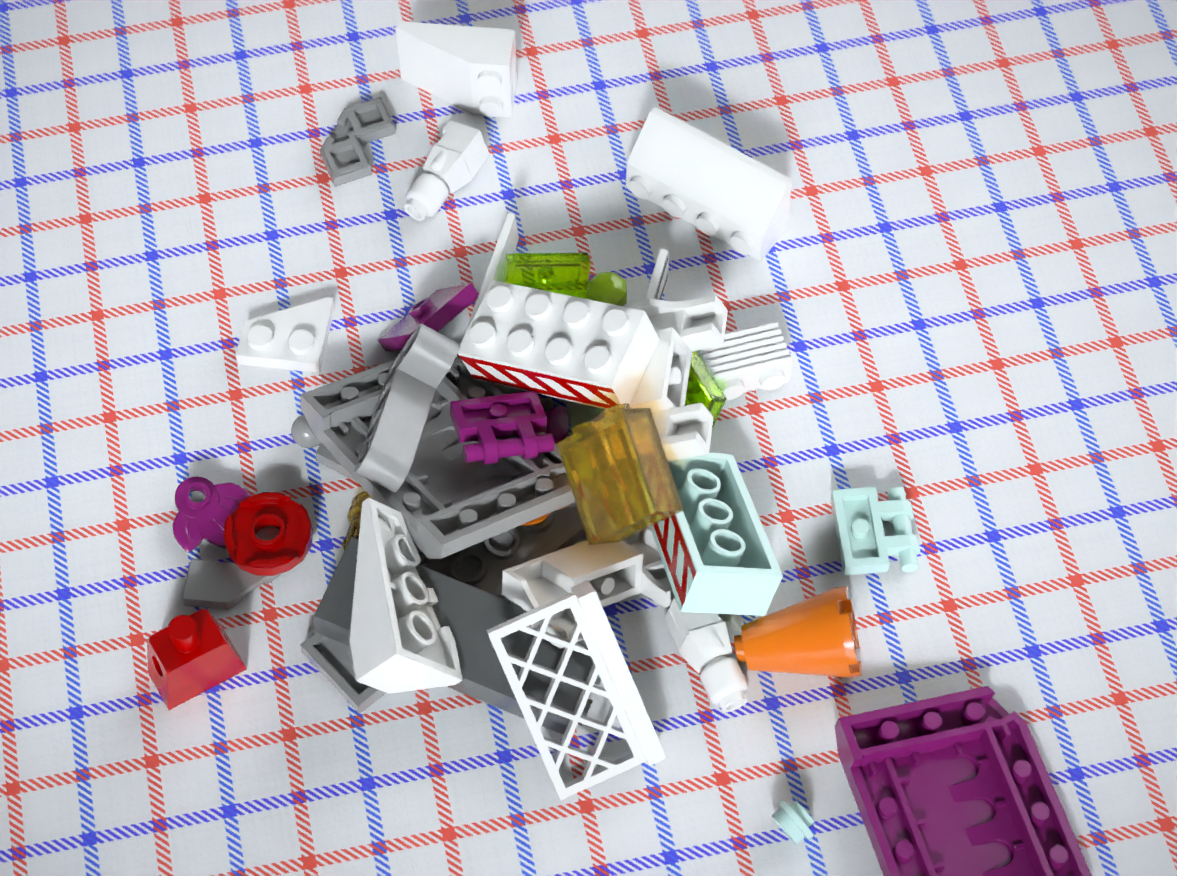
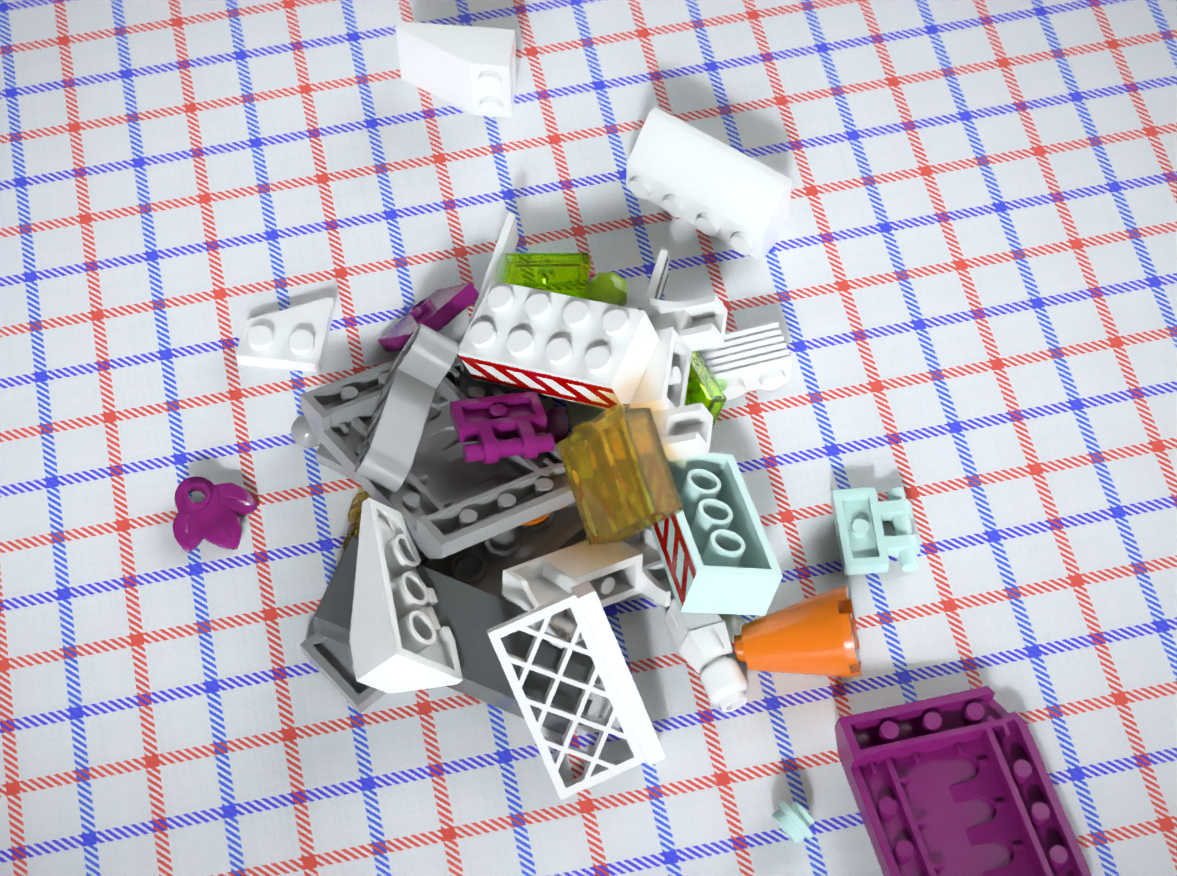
(191, 657): red torso -> none
(221, 583): light grey tile -> none
(272, 555): red tile -> none
(356, 126): light grey tile -> none
(447, 169): white piece -> none

